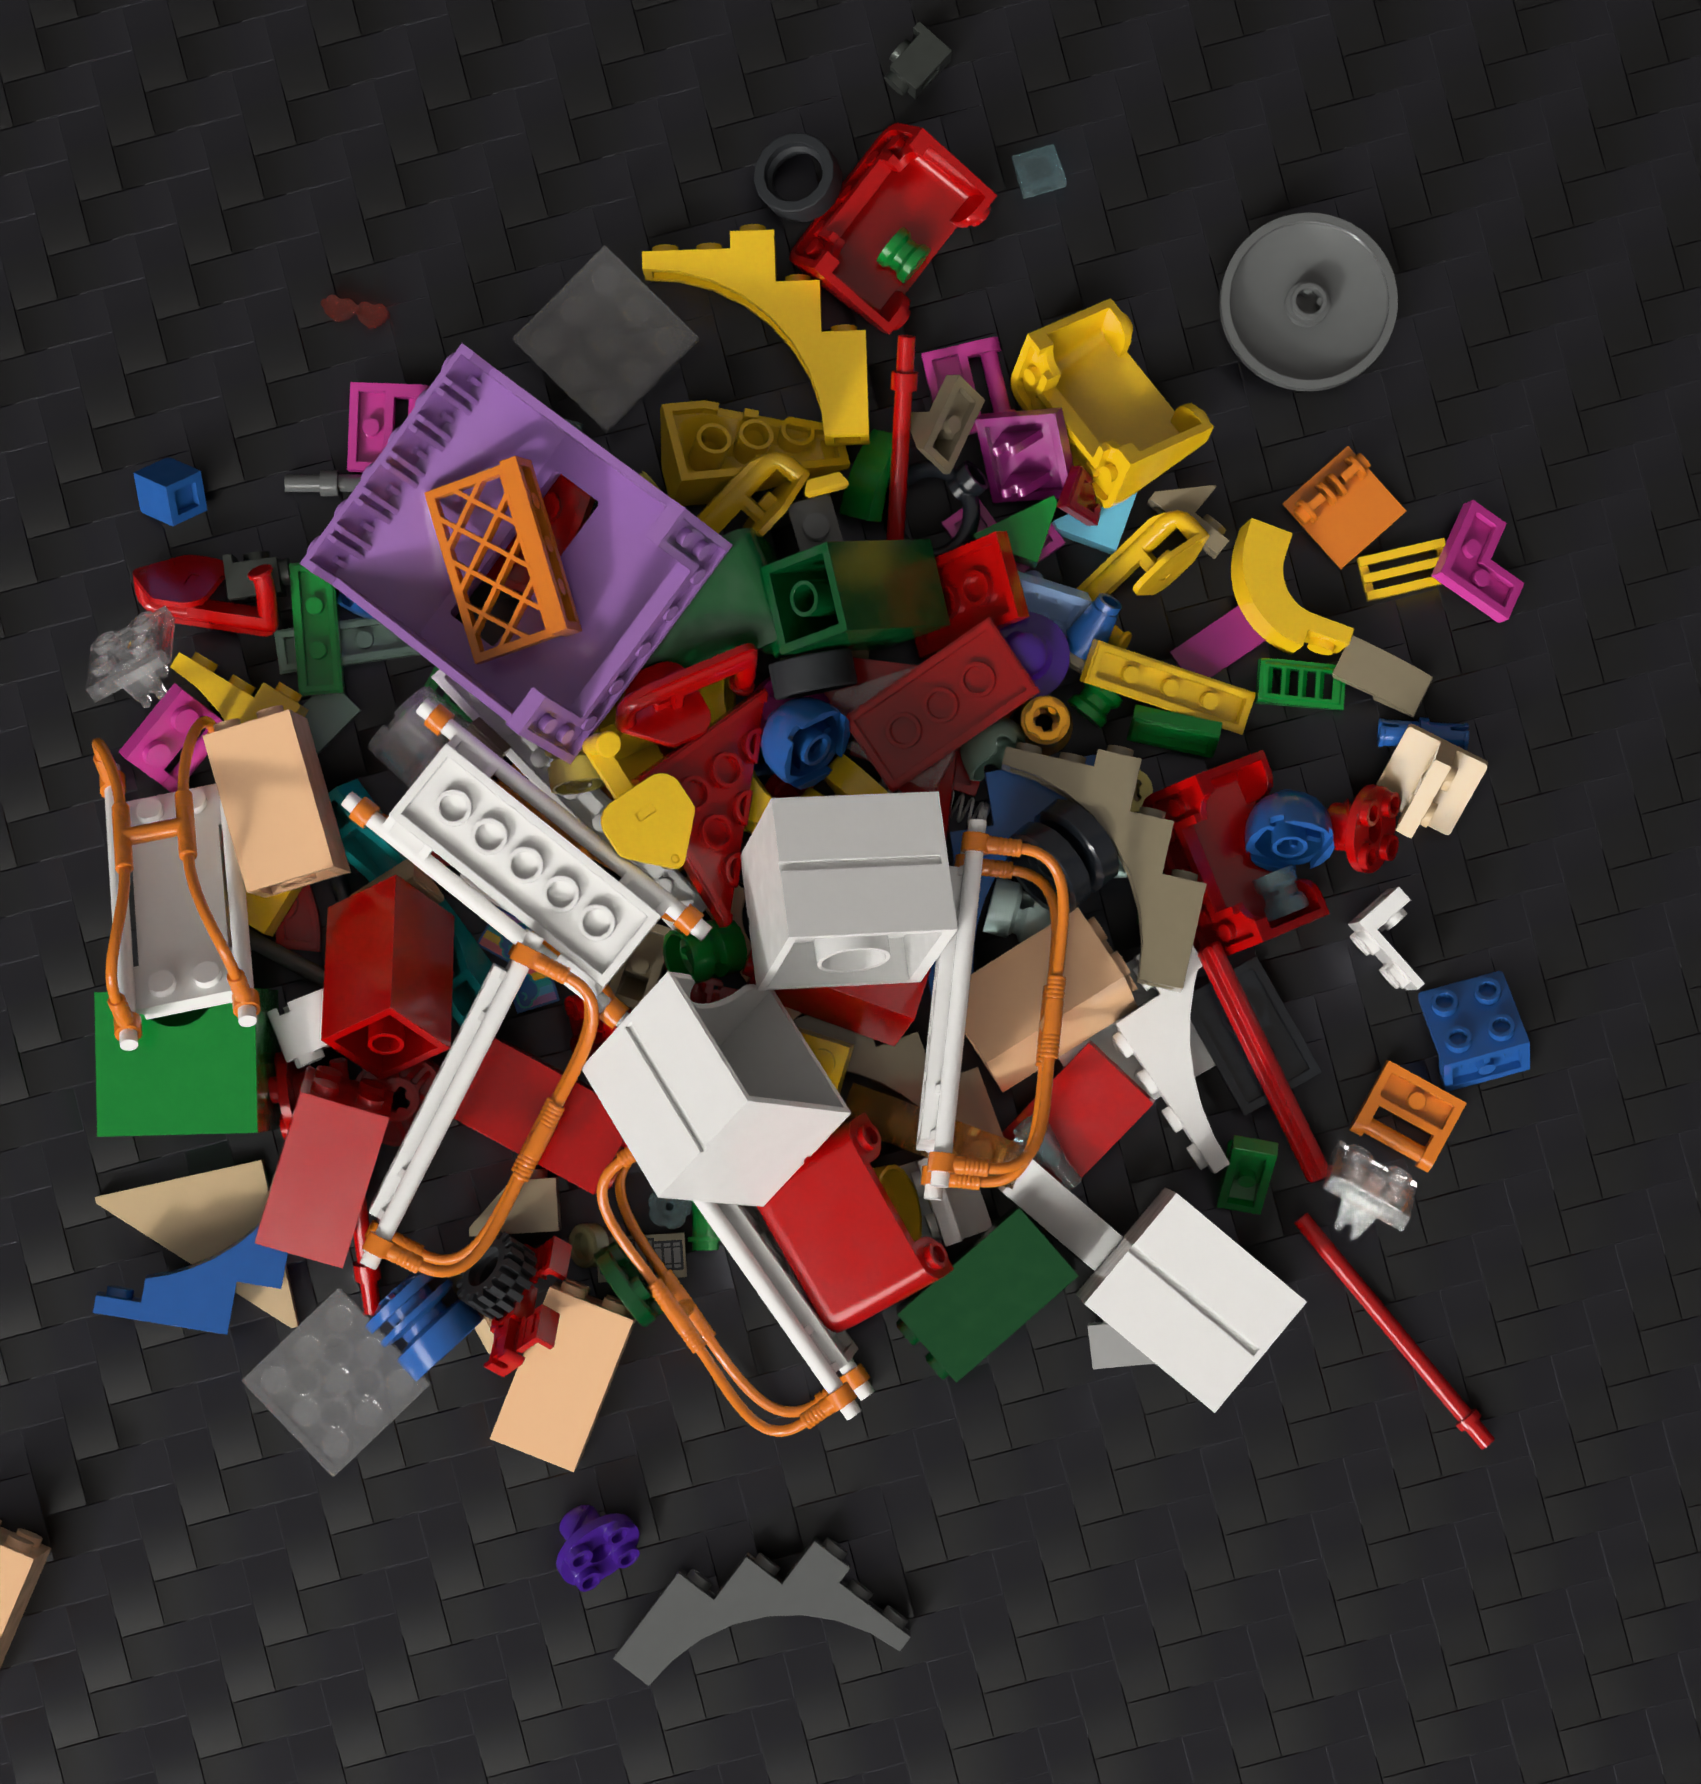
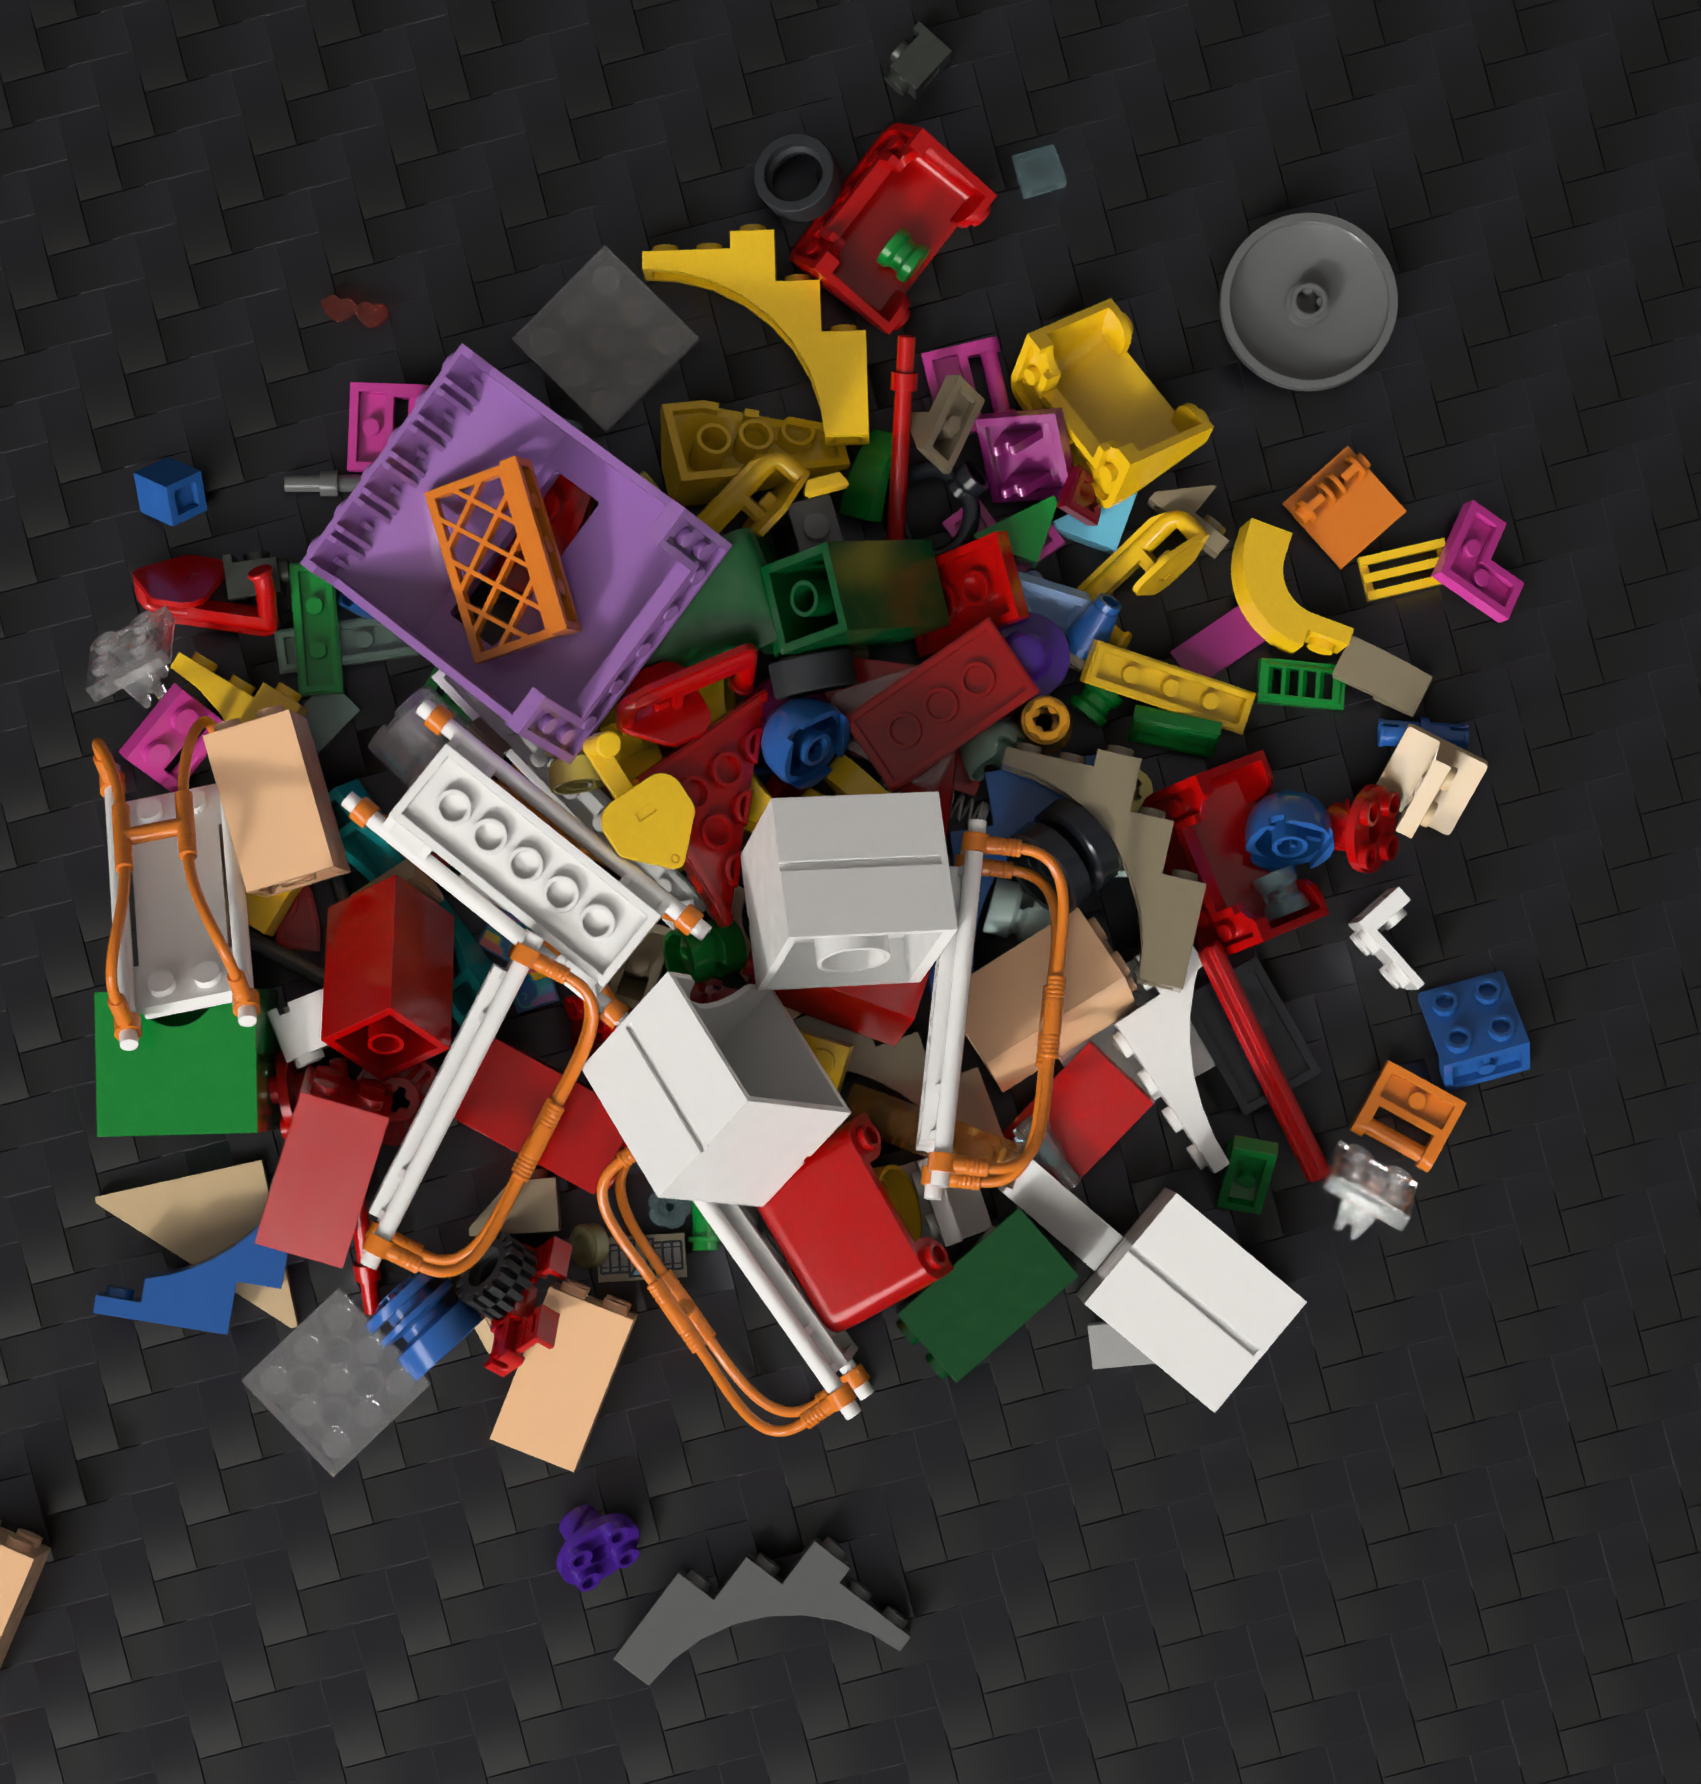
(627, 1283): dark green tile -> none
(1466, 1418): red bar -> none

